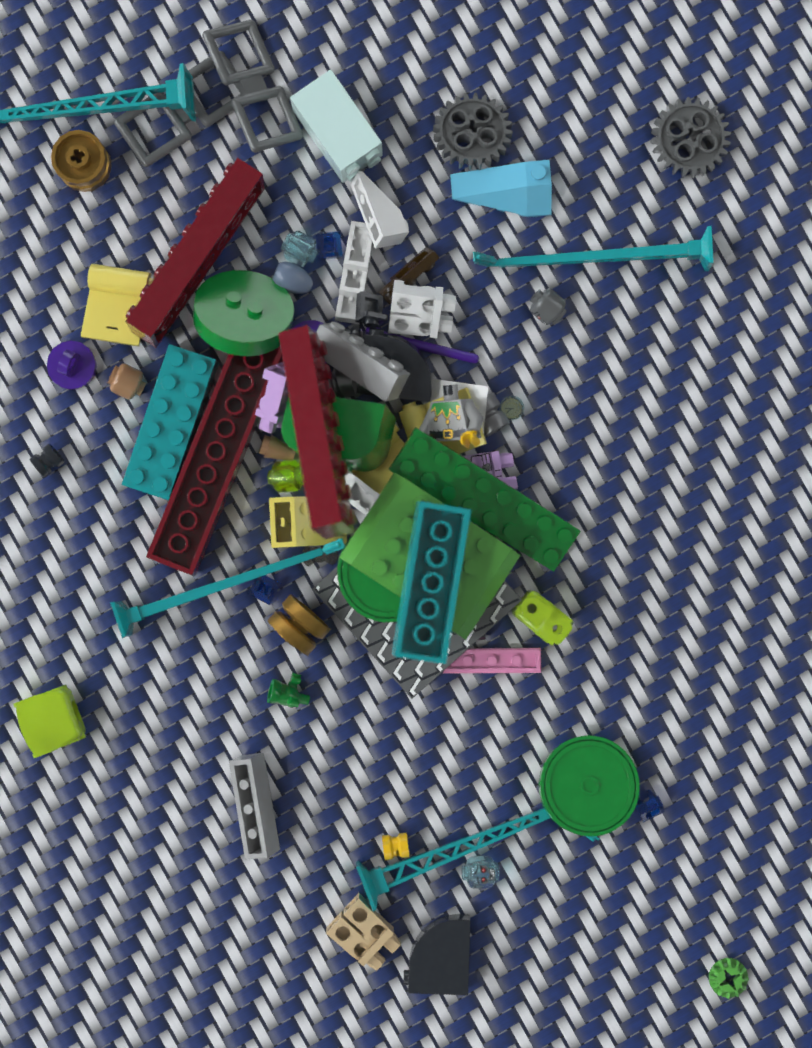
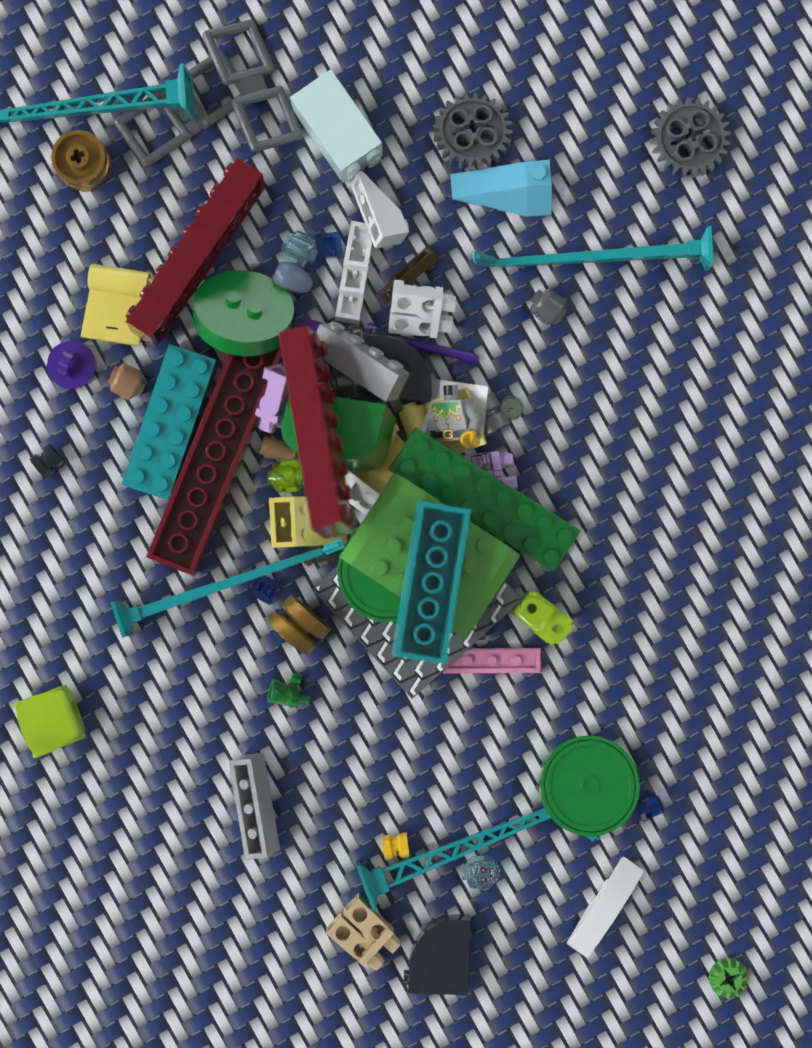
(369, 310): black bracket -> none
(605, 907): none -> white slope

